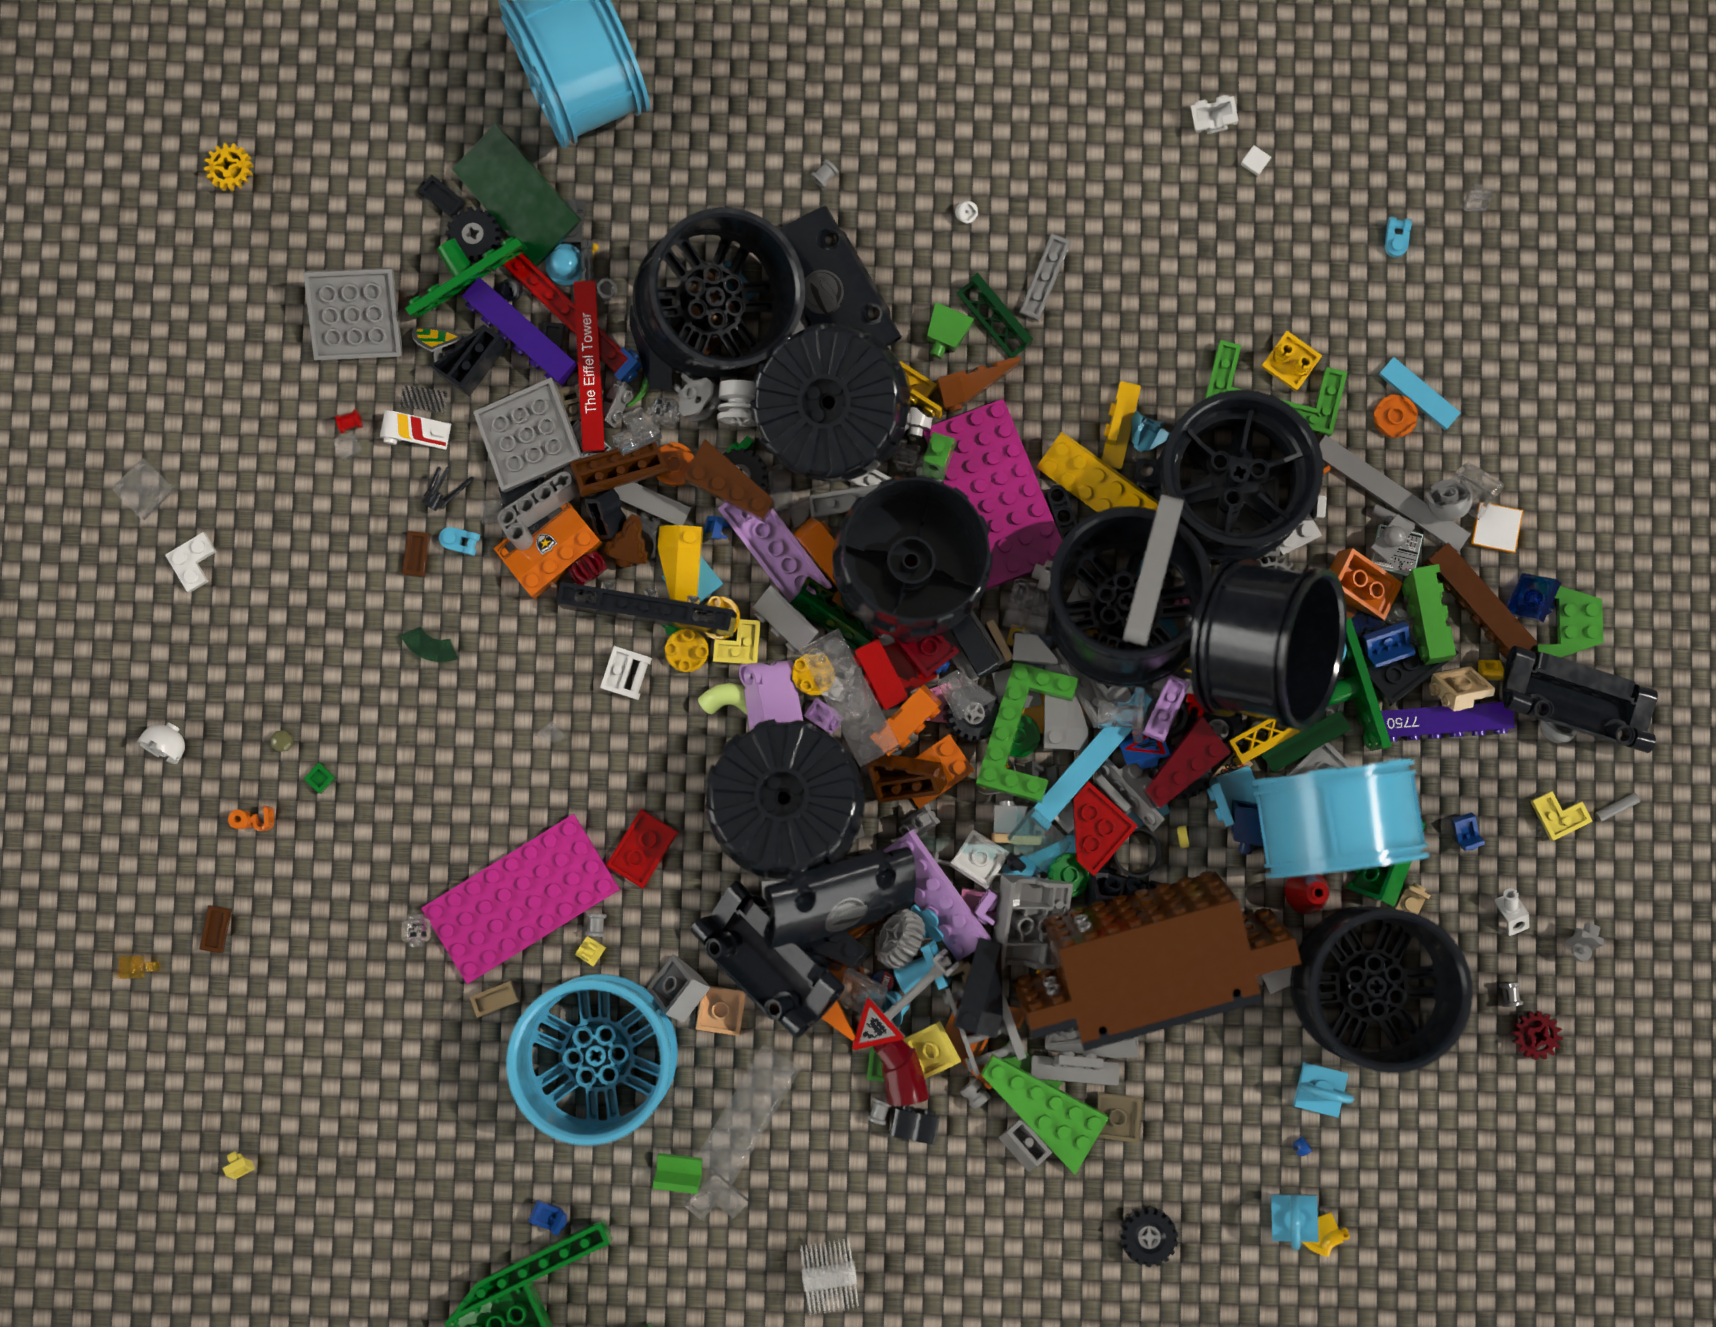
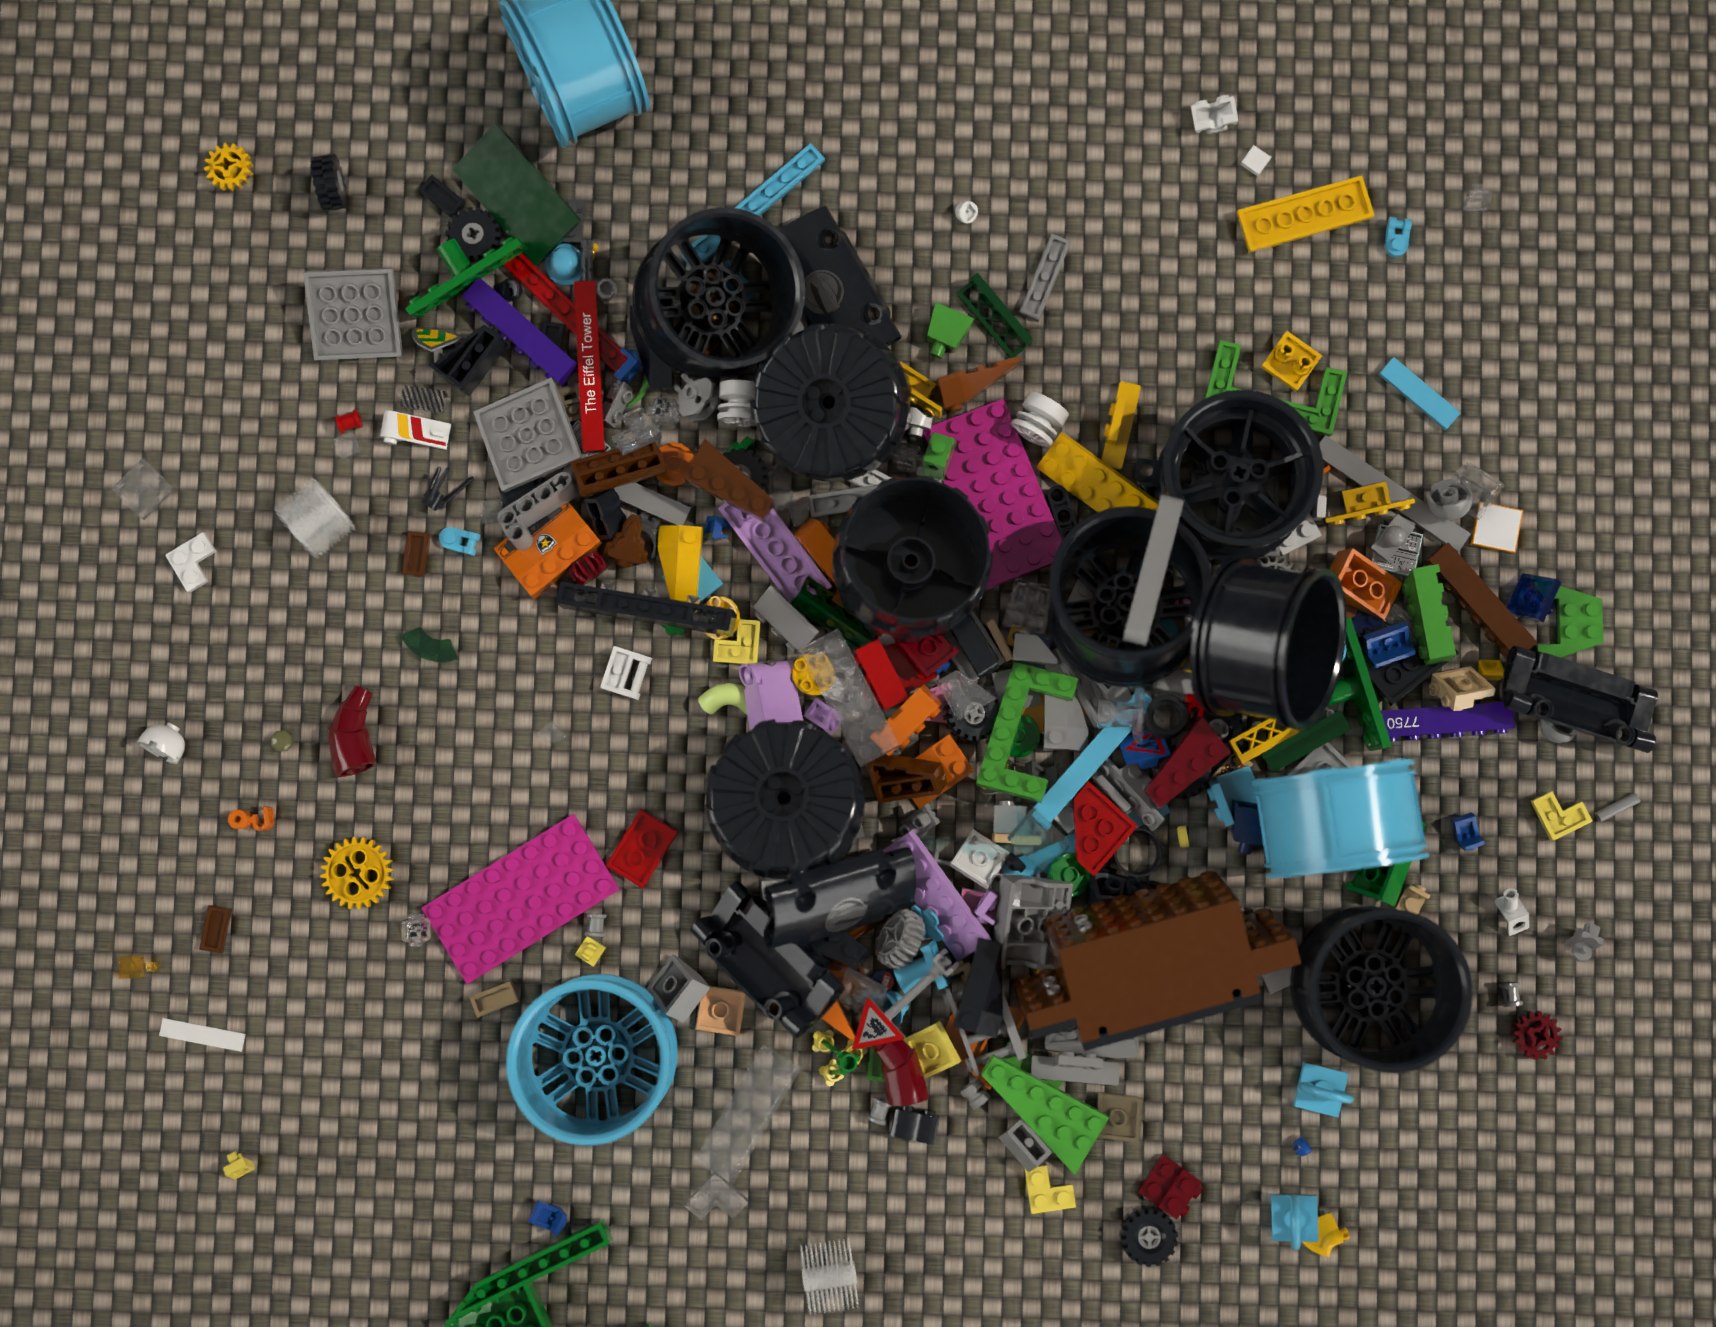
(202, 1034): none -> white sticker
(315, 517): none -> white piece
(319, 778): green tile -> none
(329, 182): none -> black wheel
(341, 884): none -> yellow gear
(348, 737): none -> dark red piece
(678, 1173): bright green panel -> none
(686, 650): yellow dish -> none
(767, 194): none -> medium azure tile
(824, 174): light grey bush -> none
(846, 1059): none -> plant
(1041, 415): none -> white wheel
(1042, 574): white piece -> none
(1046, 1197): none -> light yellow plate
(1147, 434): medium azure brick -> none
(1166, 708): lavender tile -> none
(1170, 1187): none -> dark red plate
(1305, 214): none -> yellow plate
(1307, 893): red cone -> none
(1367, 500): none -> yellow bracket
(1395, 416): orange tile -> none

